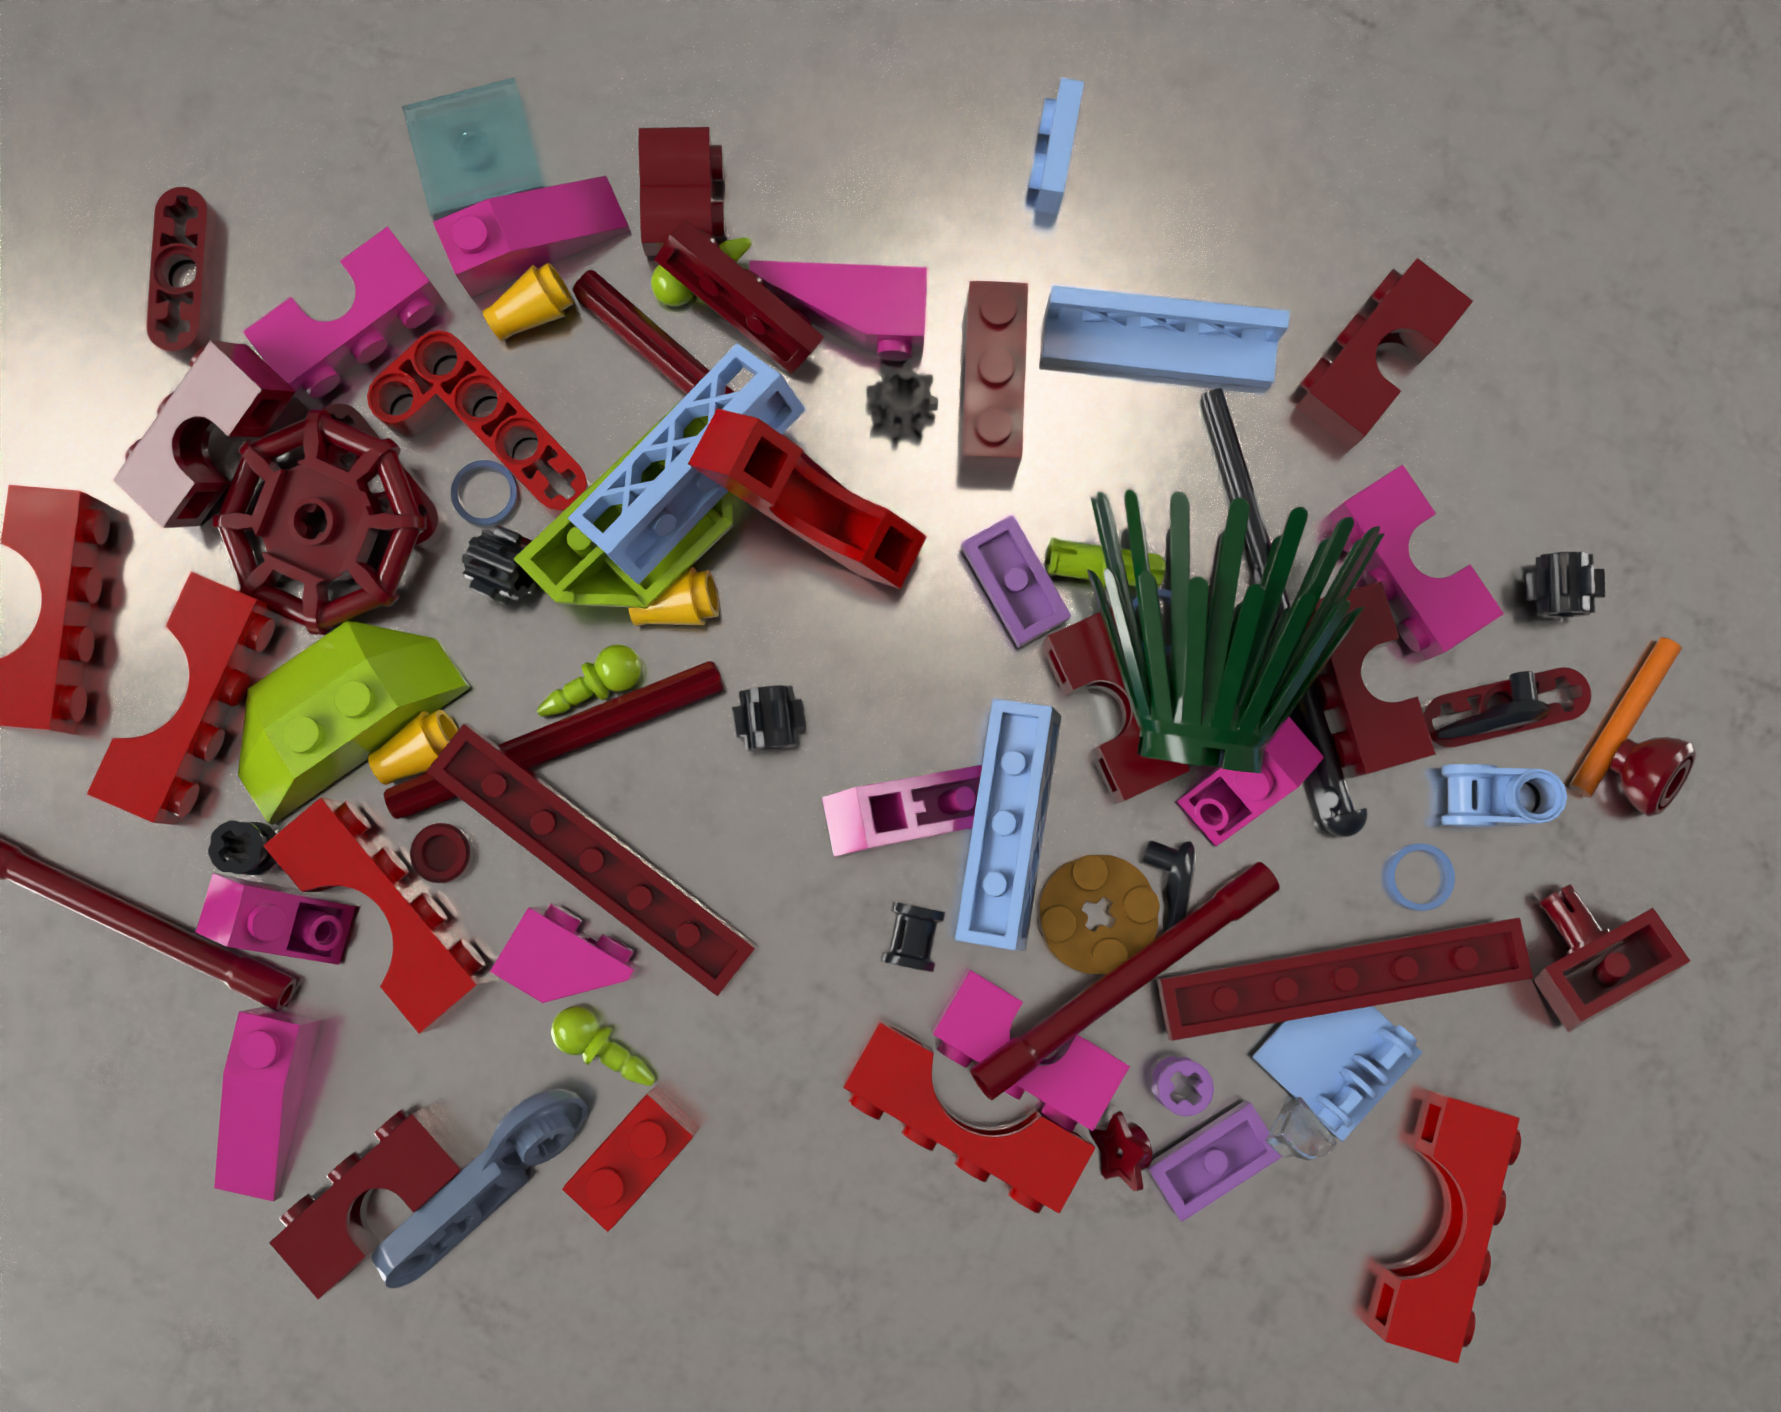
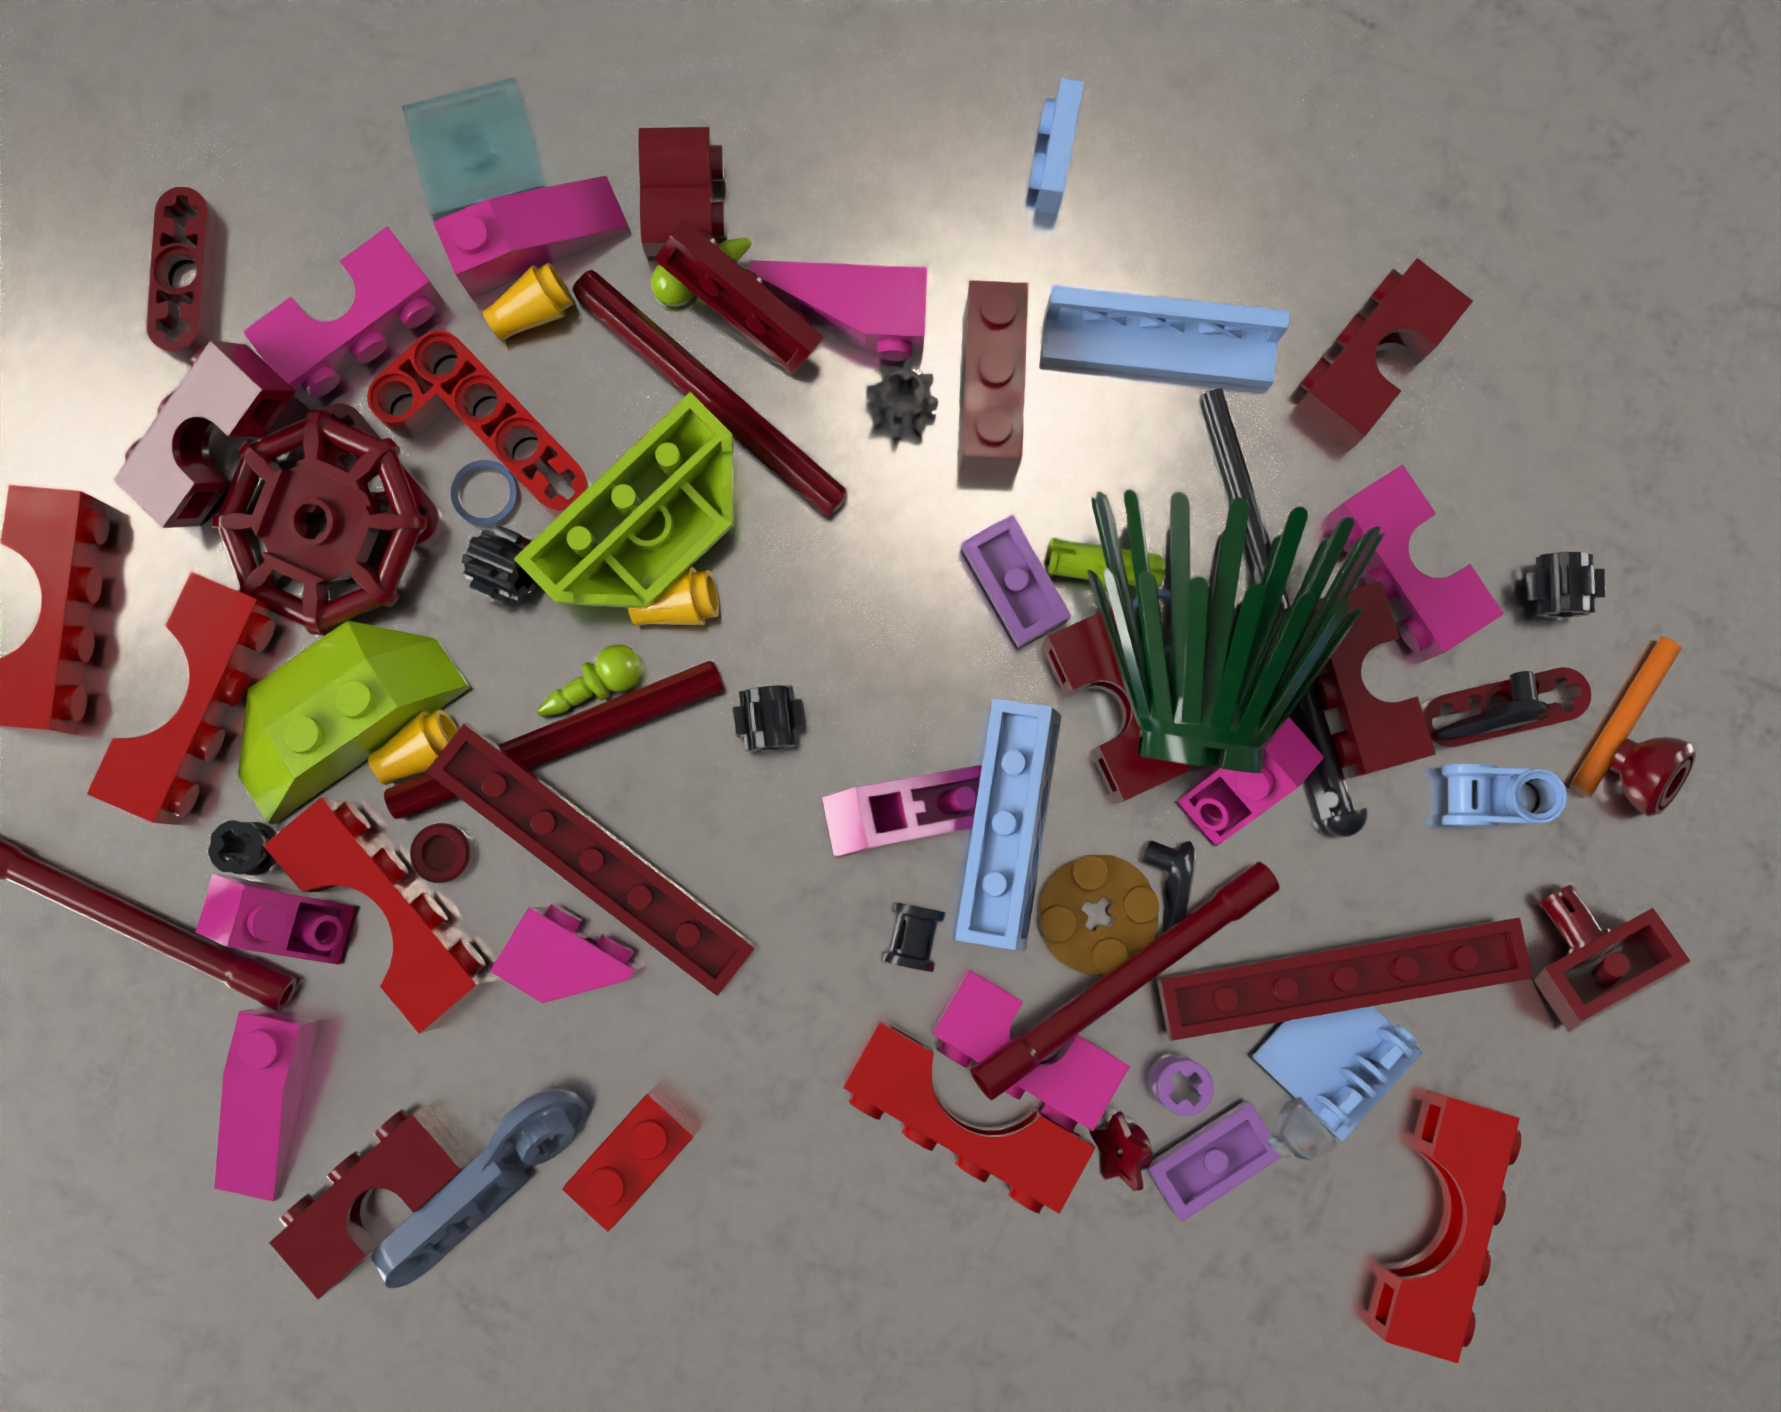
(578, 1032): lime bar -> none
(666, 509): light blue fence -> none
(773, 478): red arch -> none
(1448, 873): medium blue piece -> none

